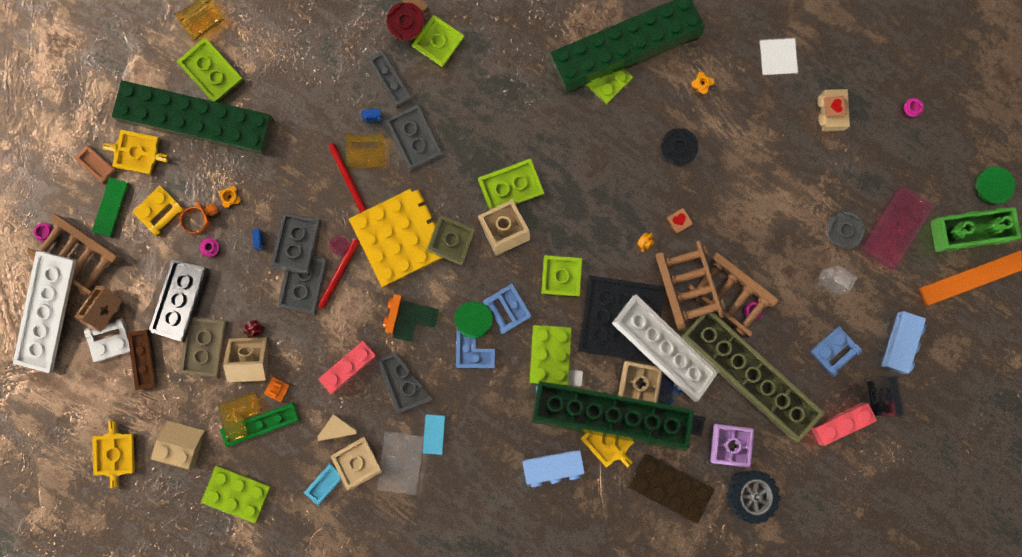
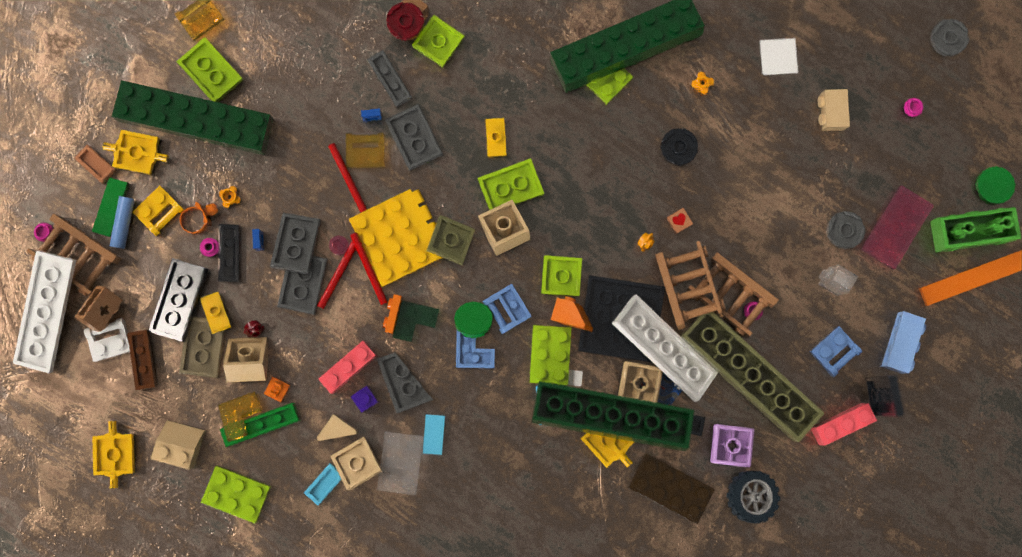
(121, 222): none -> medium blue piece
(215, 312): none -> yellow plate
(228, 253): none -> black tile
(365, 399): none -> dark purple brick
(368, 268): none -> red bar
(496, 137): none -> yellow plate
(553, 468): light blue brick -> none
(571, 314): none -> orange slope
(834, 106): nougat tile -> none
(949, 37): none -> dark grey tile

